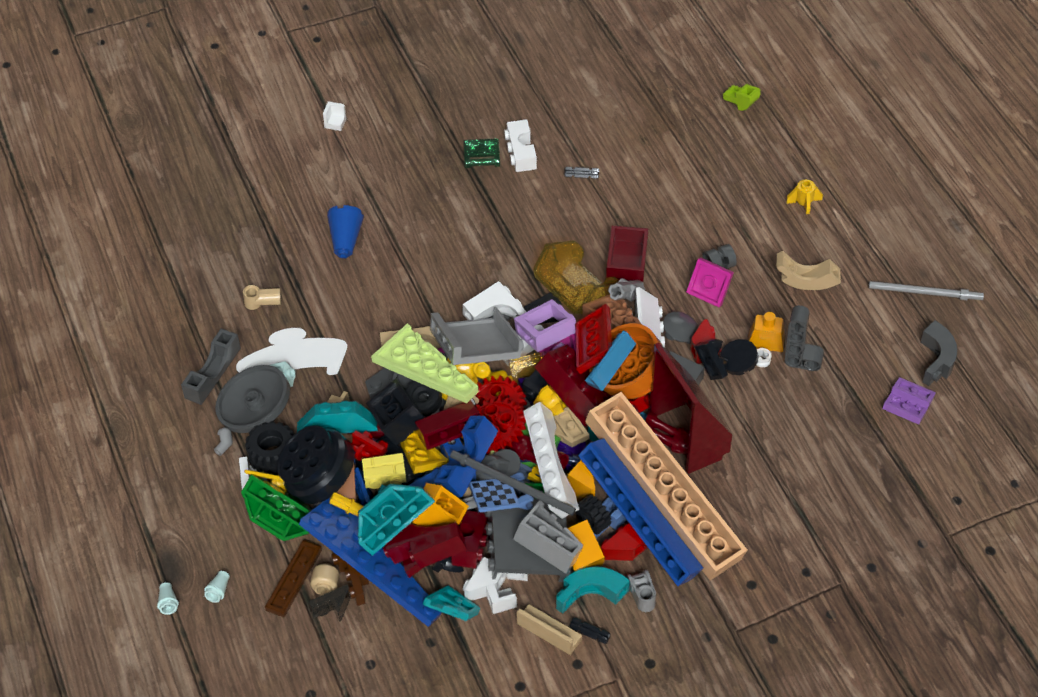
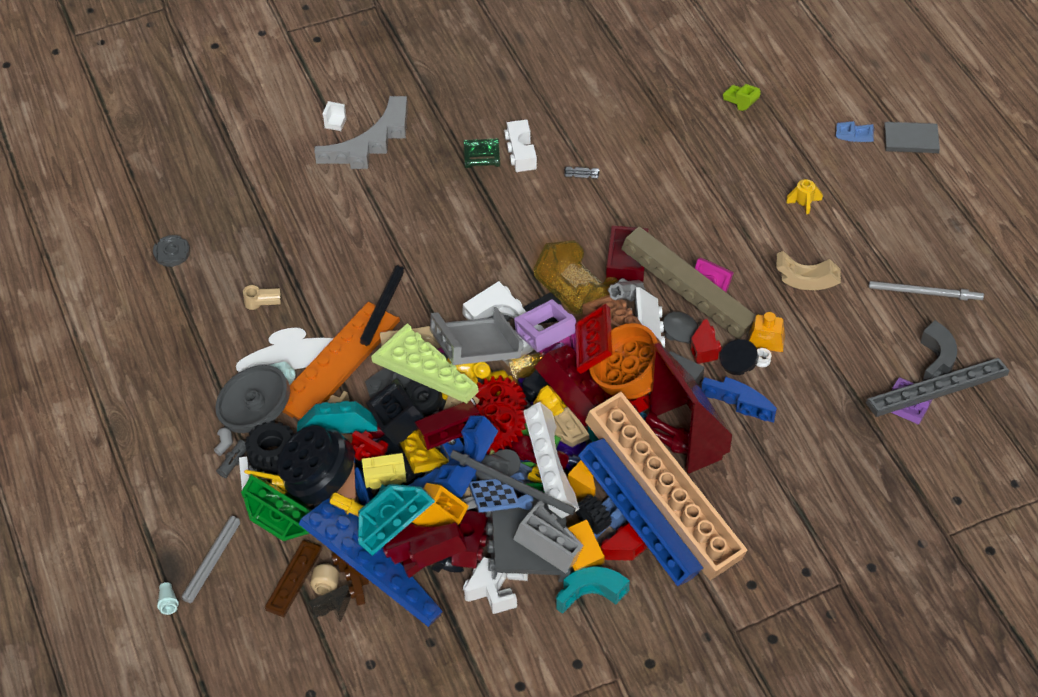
(171, 251): none -> dark grey tile
(210, 559): none -> light grey axle
(216, 588): light aqua cone -> none
(222, 352): dark grey arch -> none
(226, 468): none -> dark grey pin
(335, 363): none -> orange plate
(344, 228): blue cone -> none
(373, 141): none -> light grey arch
(382, 305): none -> black axle
(452, 603): teal wing -> none
(548, 629): tan panel -> none
(590, 630): black axle -> none
(611, 362): dark azure panel -> none
(642, 587): light grey piece -> none
(688, 282): none -> dark tan brick
(714, 365): black tile -> none
(723, 256): dark grey wheel -> none
(746, 398): none -> blue slope
(798, 353): dark grey beam -> none
(850, 132): none -> medium blue slope
(911, 137): none -> dark grey tile
(937, 387): none -> dark grey tile

